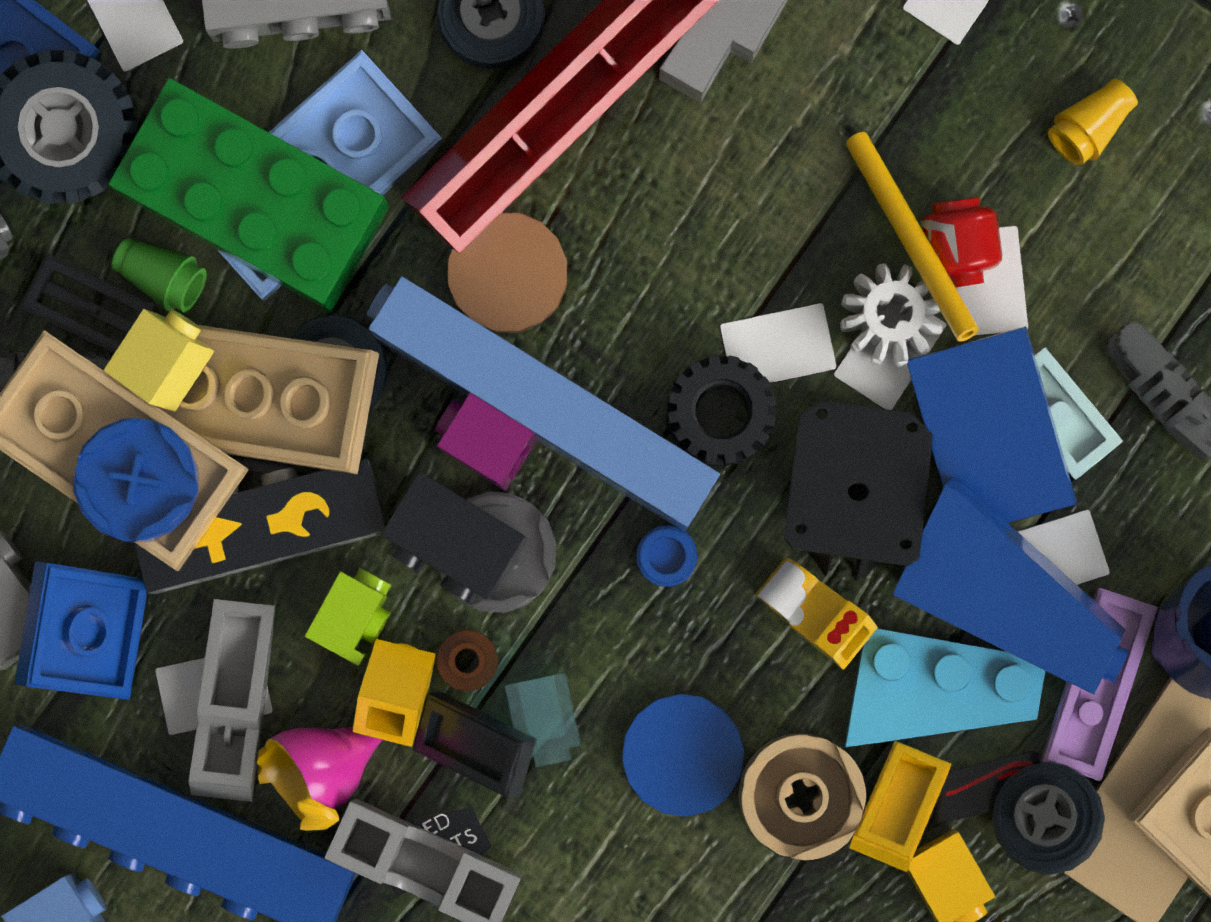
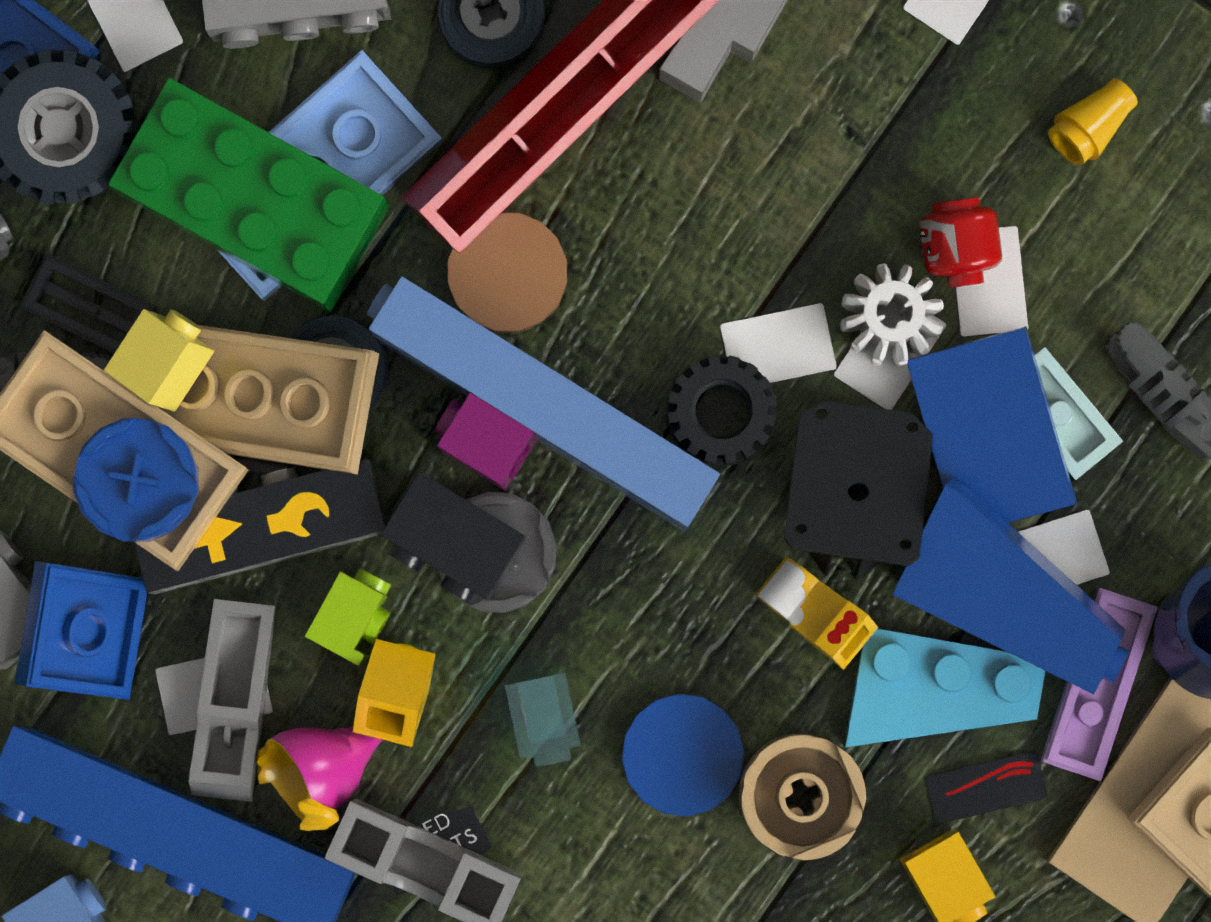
(160, 273): bright green cone -> none
(474, 744): black tile -> none
(487, 660): reddish brown plate -> none
(666, 556): blue tile -> none
(900, 806): yellow tile -> none
(912, 237): yellow piece -> none
(1028, 807): black wheel -> none

